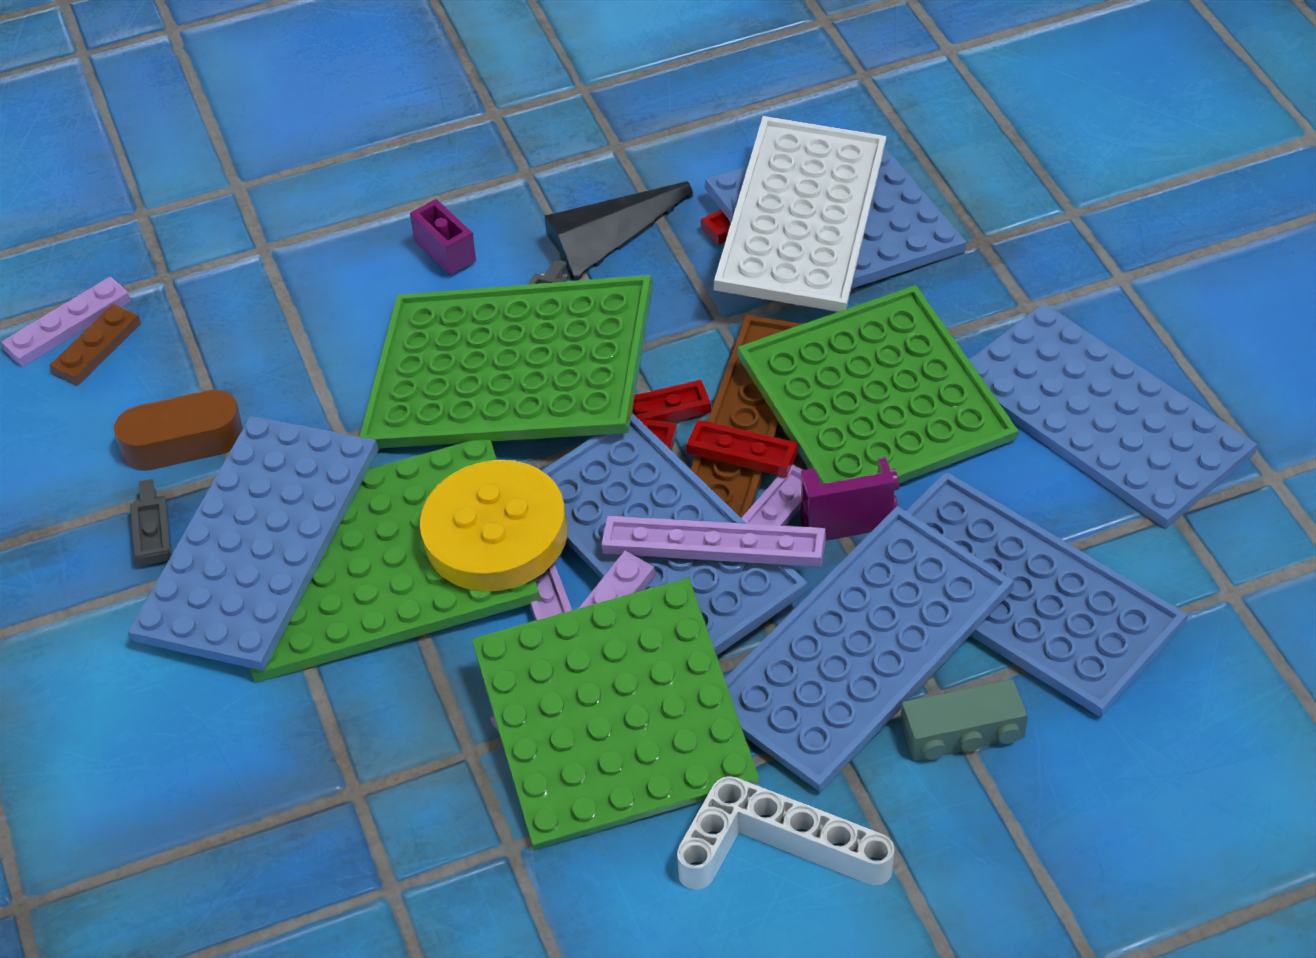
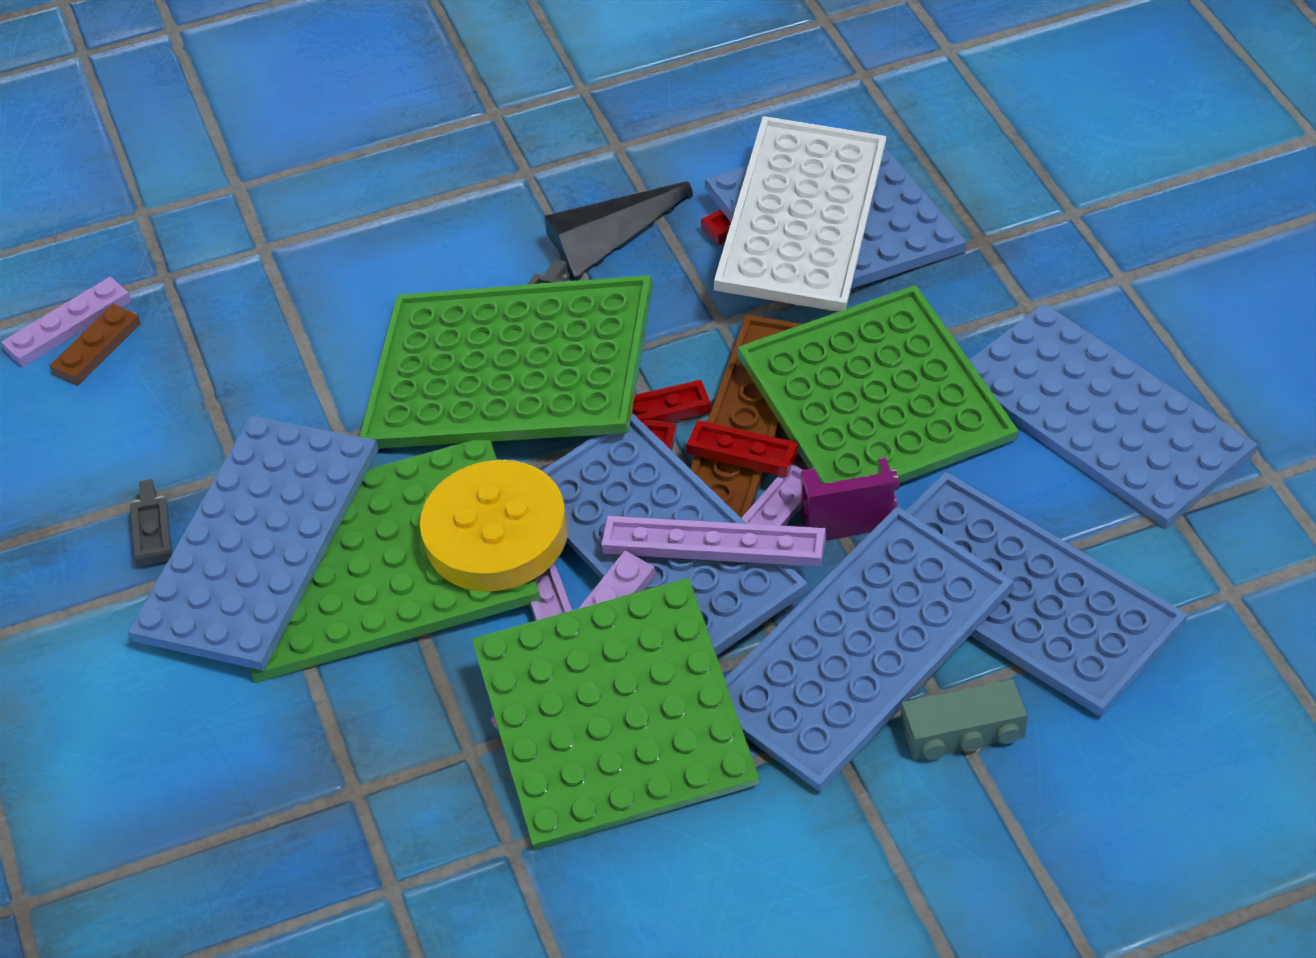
(178, 430): dark orange plant -> none
(443, 236): magenta brick -> none
(780, 832): white beam -> none

